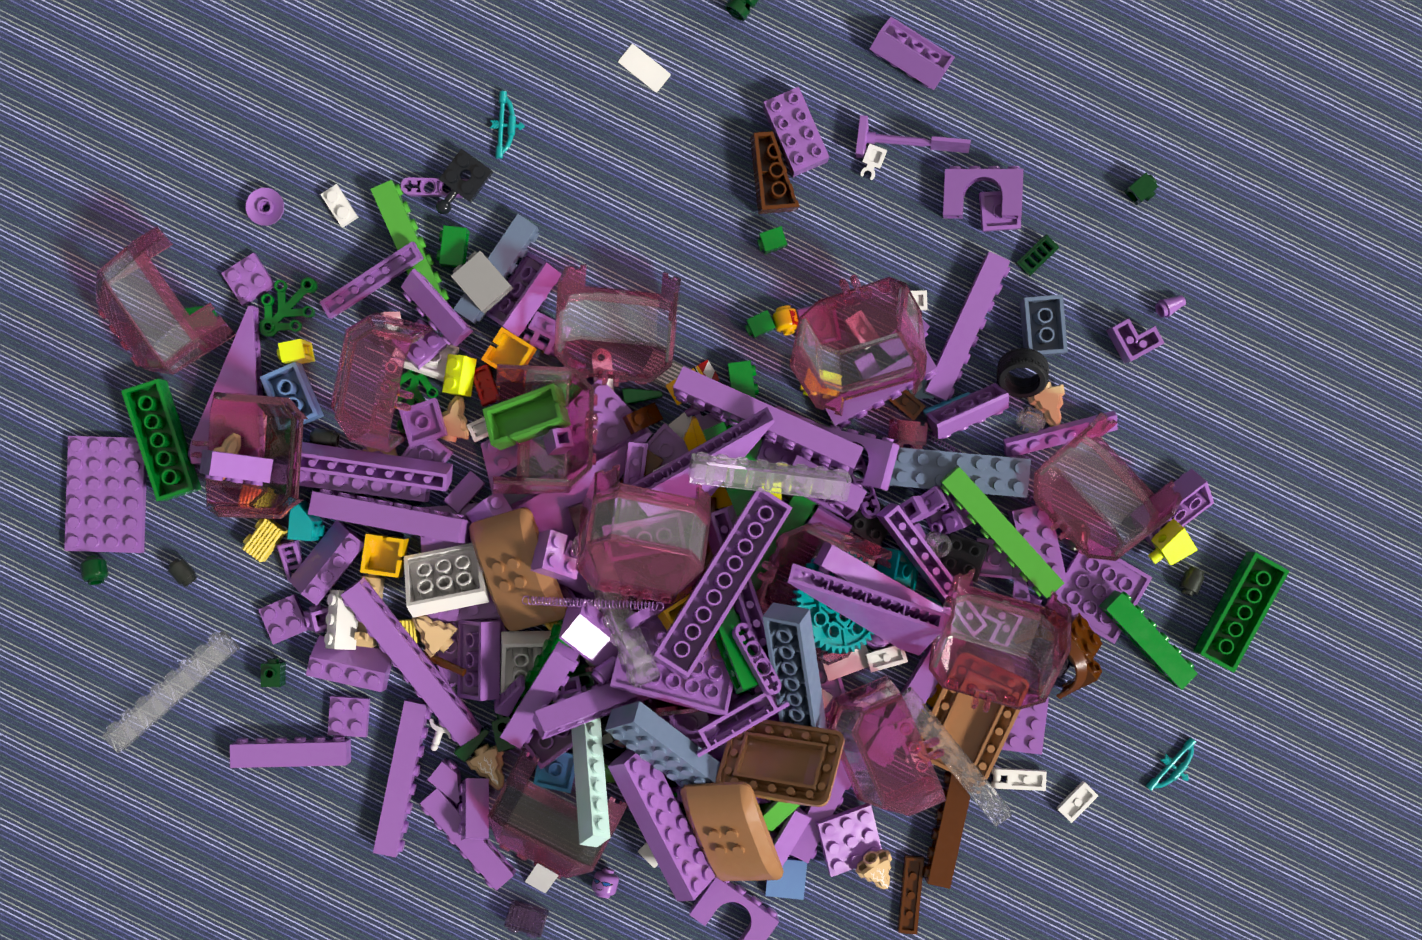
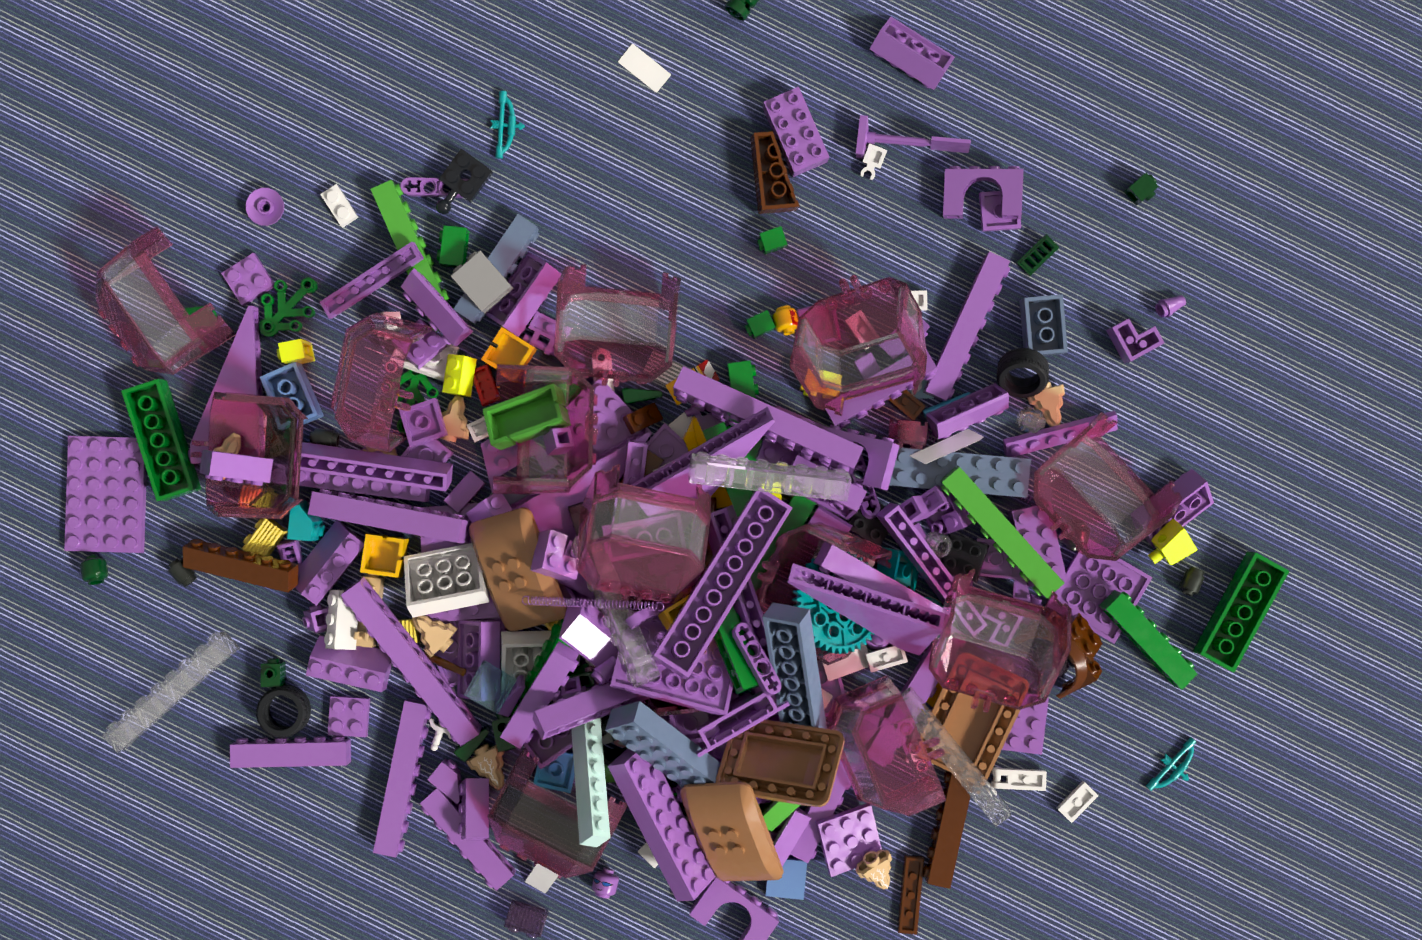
(240, 565): none -> reddish brown brick
(266, 721): none -> black tyre
(283, 619): medium lavender plate -> none
(490, 687): none -> clear light blue tile
(947, 446): none -> white sticker

